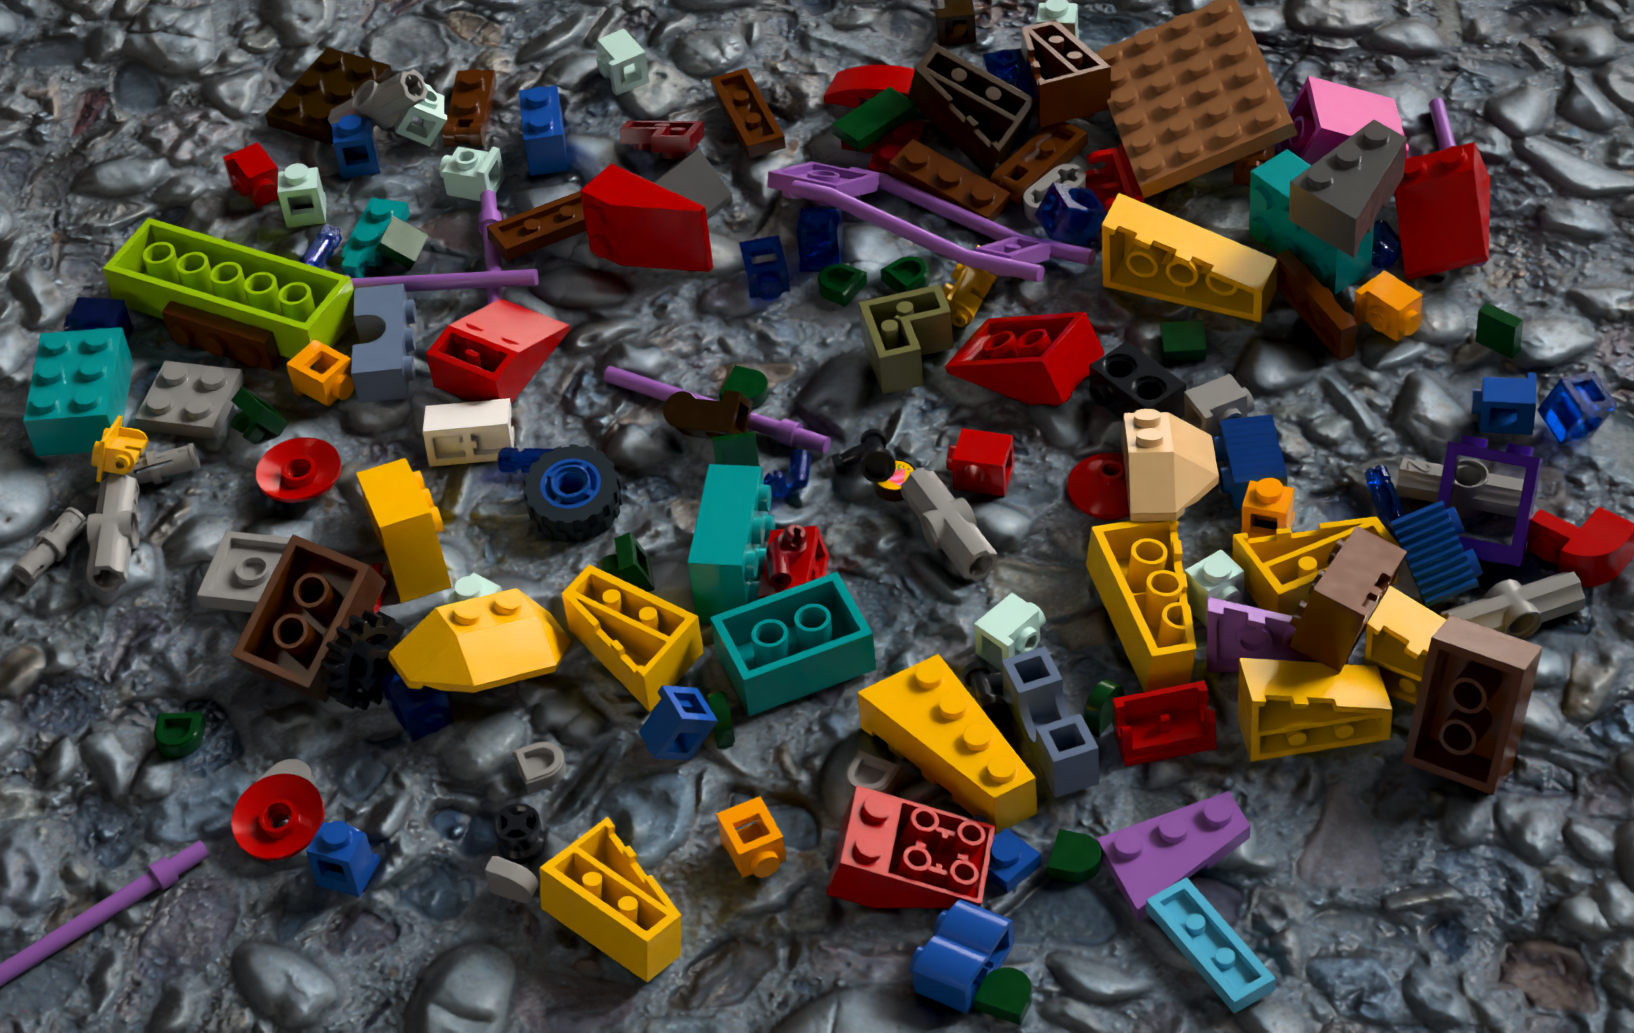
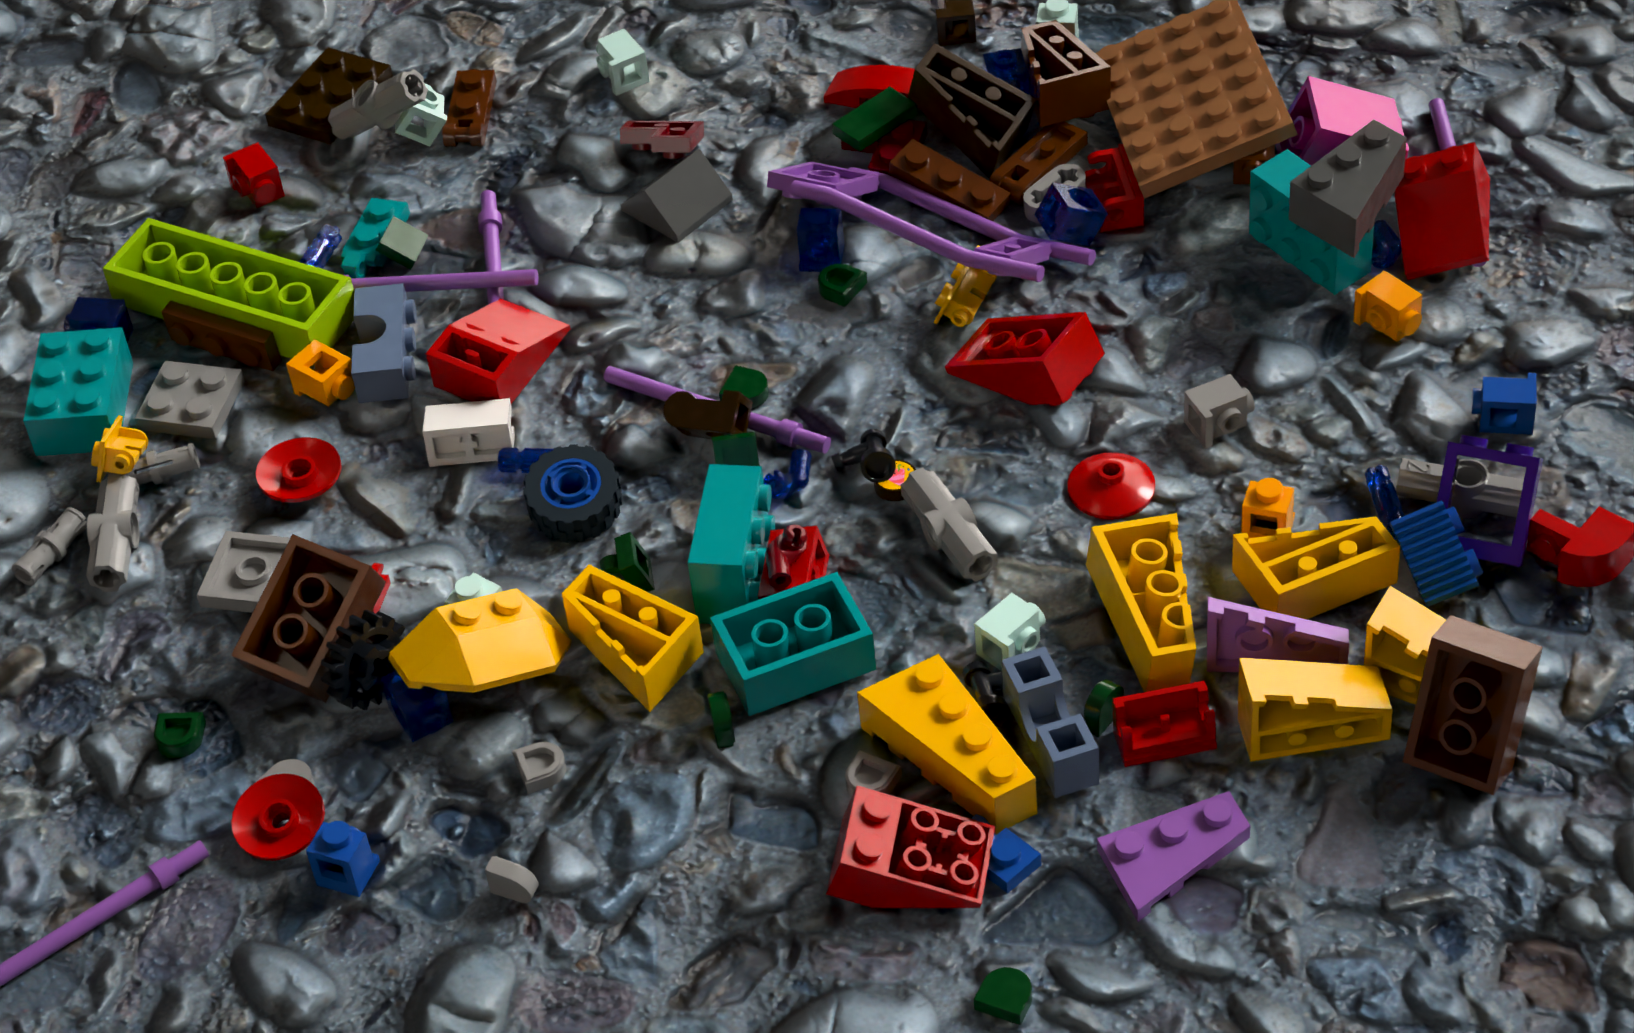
(257, 415): dark green tile -> none
(298, 188): light aqua brick -> none
(352, 139): blue brick -> none
(406, 528): yellow wedge -> none
(472, 172): light aqua brick -> none
(525, 824): black wheel -> none
(538, 227): reddish brown plate -> none
(543, 130): blue brick -> none
(612, 902): yellow wedge -> none
(644, 223): red slope -> none
(677, 723): blue brick -> none
(748, 113): reddish brown plate -> none
(757, 847): light orange brick -> none
(766, 278): clear blue brick -> none
(902, 329): olive brick -> none
(906, 274): dark green tile -> none
(961, 953): blue brick -> none
(981, 462): red brick -> none
(1074, 857): dark green tile -> none
(1133, 381): black brick -> none
(1165, 464): tan wedge -> none
(1183, 263): yellow wedge -> none
(1183, 341): dark green tile -> none
(1210, 945): medium azure plate -> none
(1215, 578): light aqua brick -> none
(1248, 453): blue brick -> none
(1316, 305): reddish brown plate -> none
(1345, 597): reddish brown wedge -> none
(1499, 330): dark green tile -> none
(1522, 609): light grey piece -> none
(1576, 407): clear blue brick -> none

